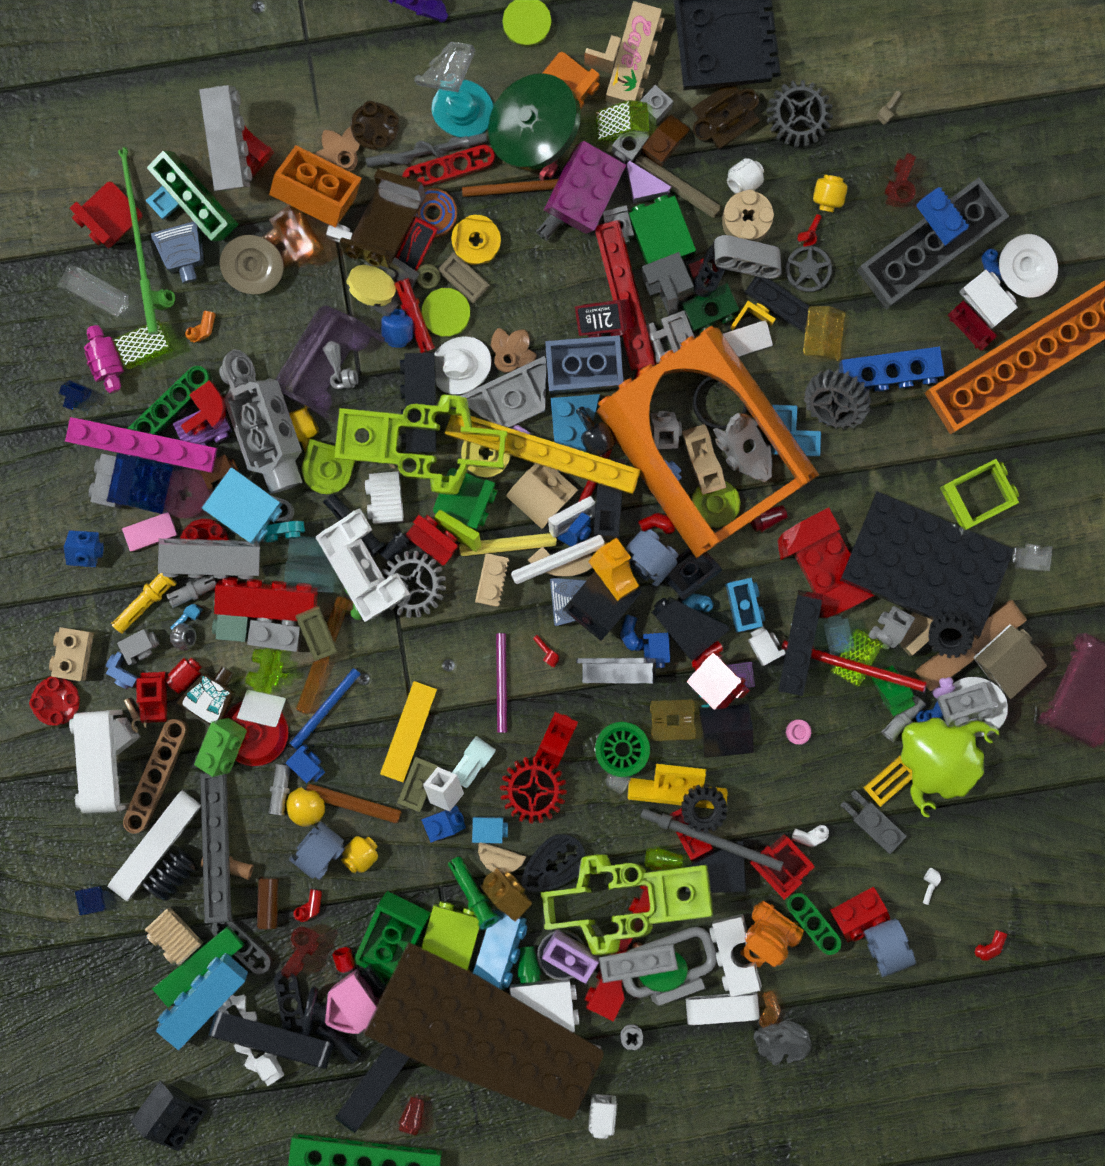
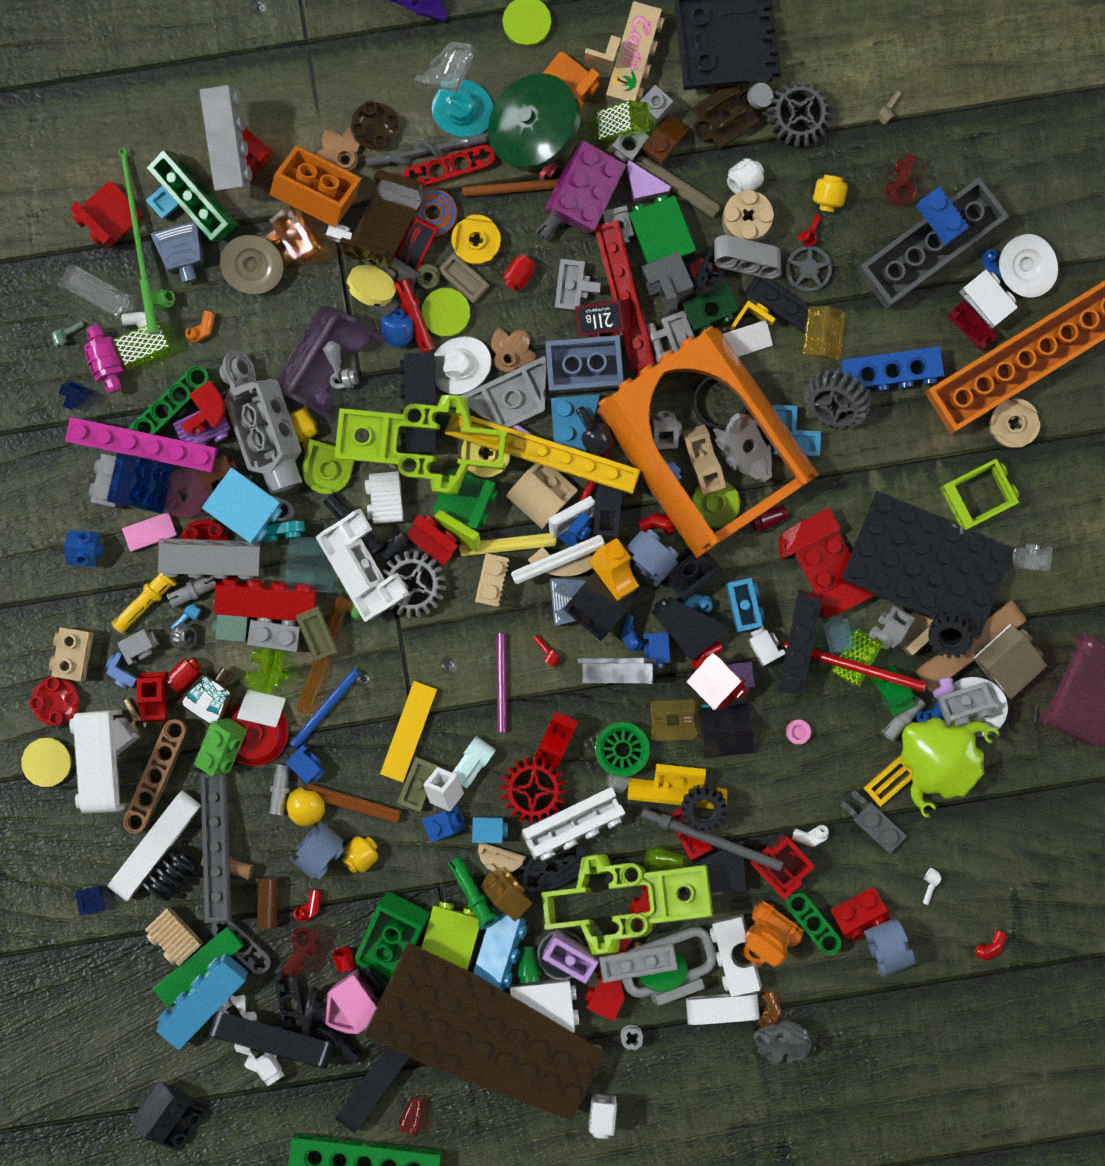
(46, 762): none -> light yellow tile
(59, 336): none -> sand green hand
(136, 318): none -> white arm
(518, 273): none -> red brick
(572, 824): none -> white brick
(573, 285): none -> light grey hinge
(760, 95): none -> light grey tile
(1028, 419): none -> tan plate

